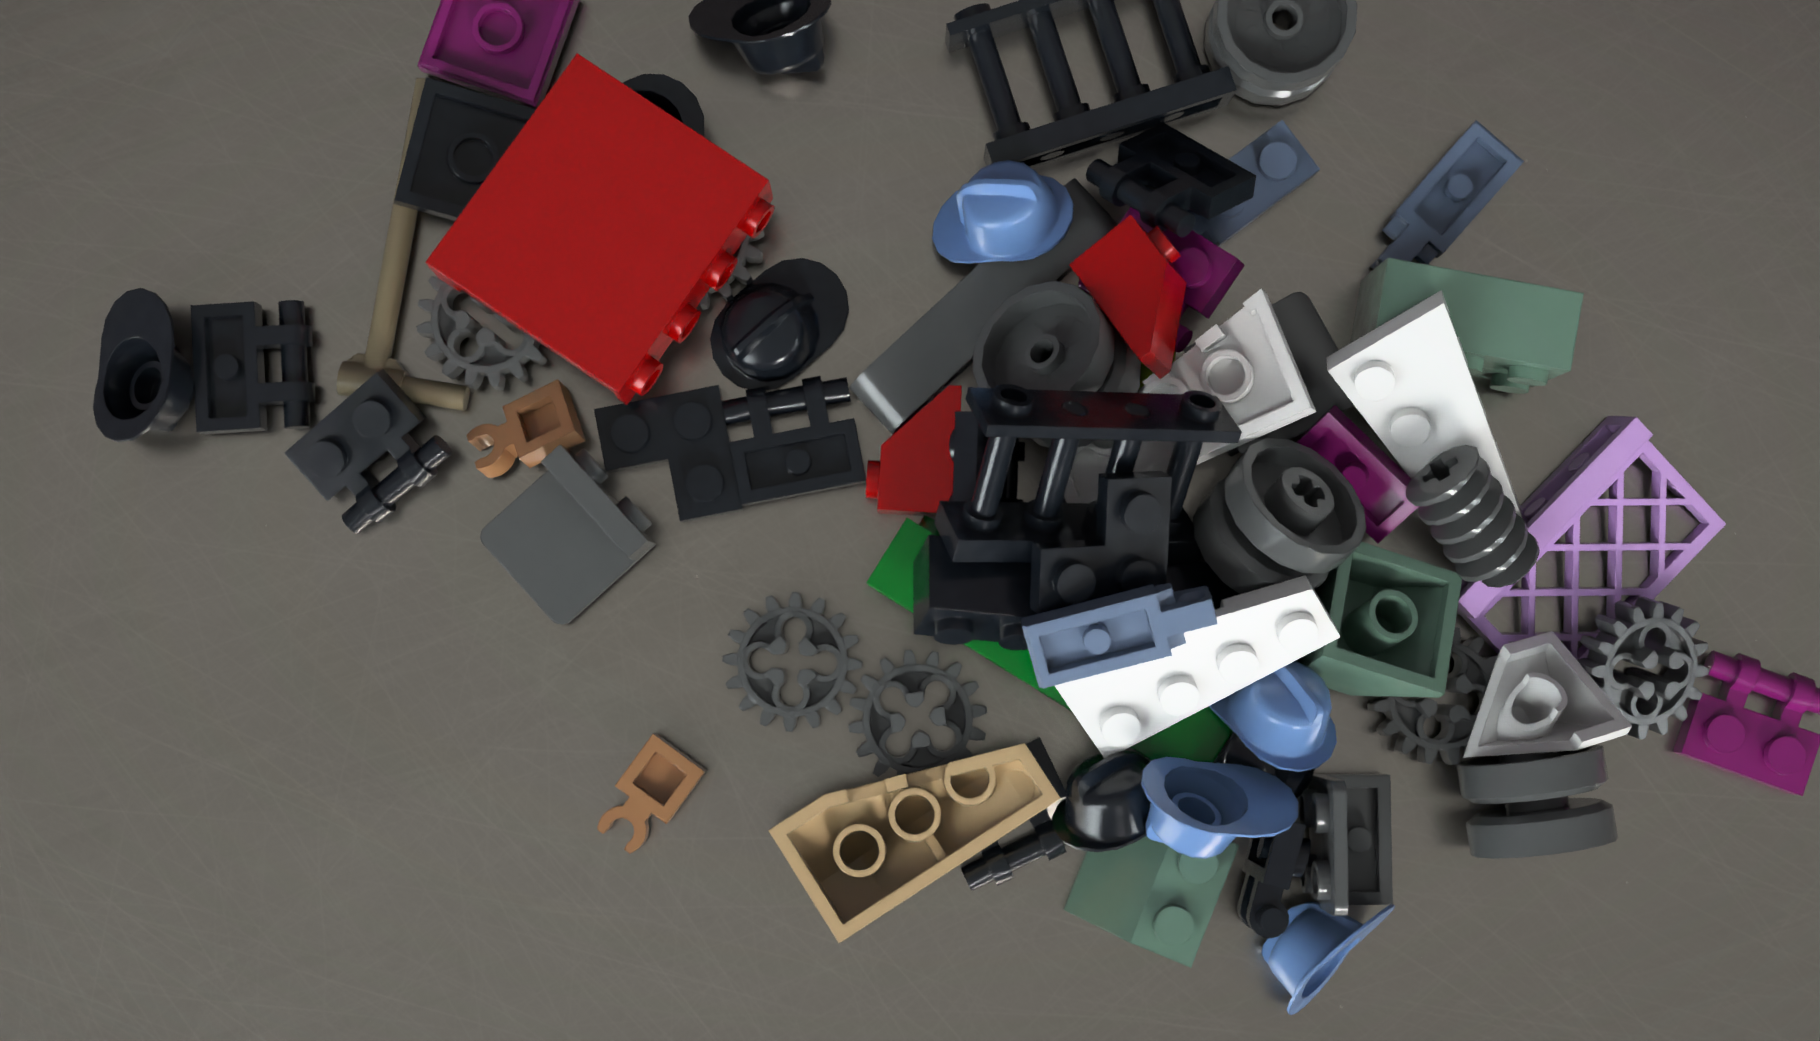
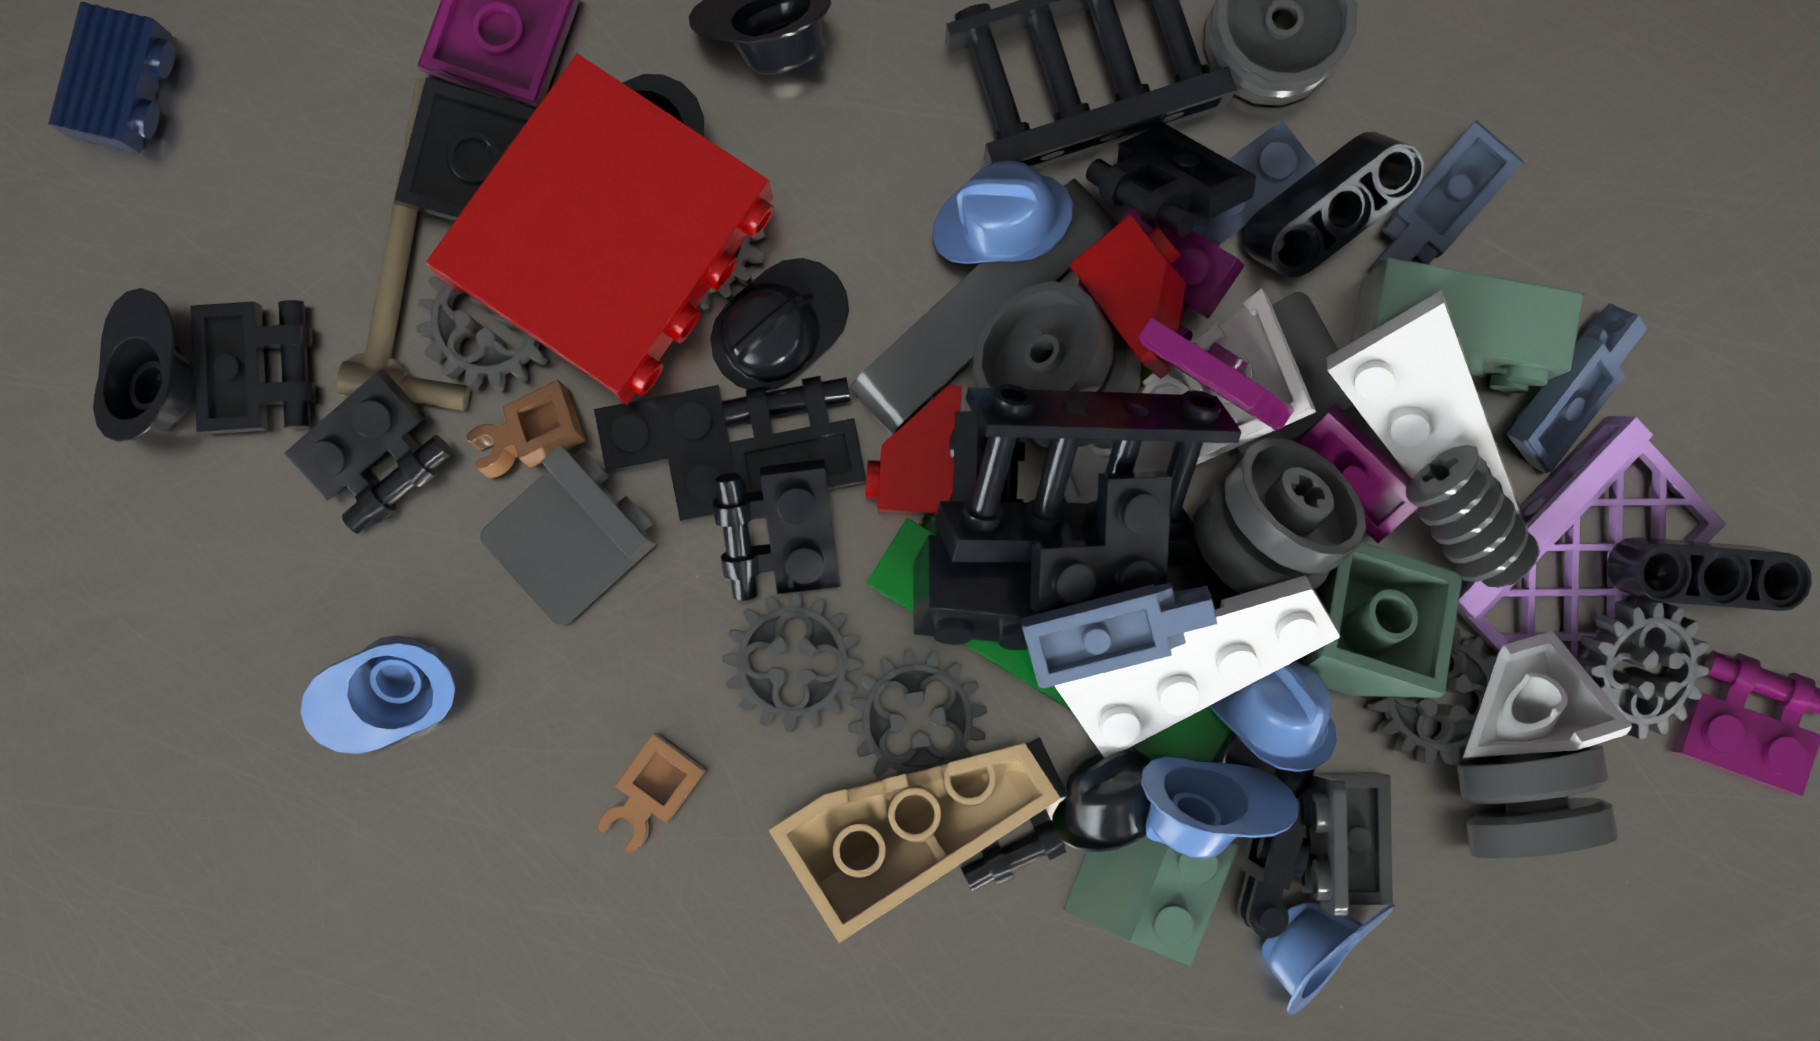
(112, 78): none -> dark blue brick
(377, 696): none -> medium blue piece
(798, 526): none -> black plate
(1218, 371): none -> magenta plate
(1360, 203): none -> black beam
(1571, 401): none -> sand blue hinge
(1735, 578): none -> black beam

